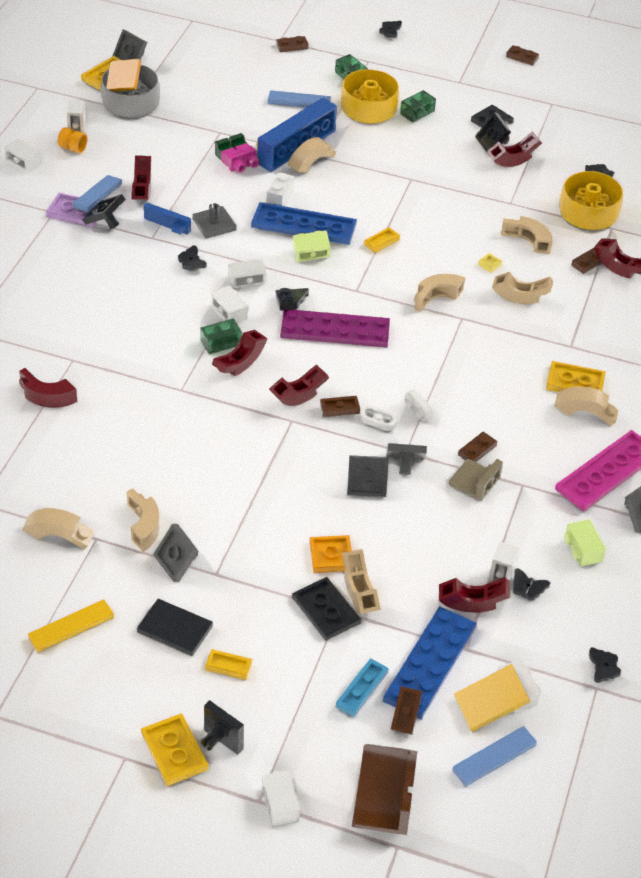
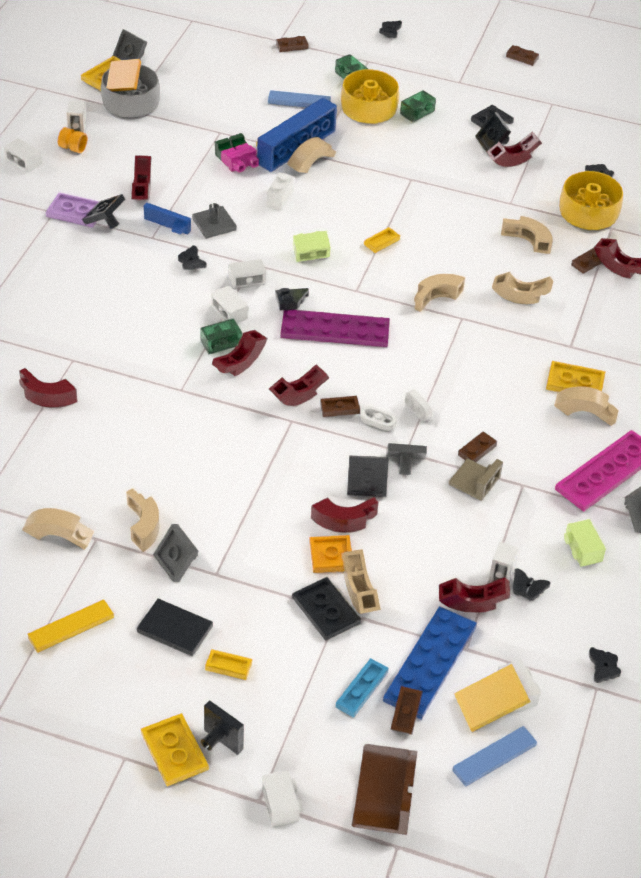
(97, 193): medium blue tile -> none
(297, 221): blue plate -> none
(341, 518): none -> dark red arch
(490, 262): light yellow tile -> none

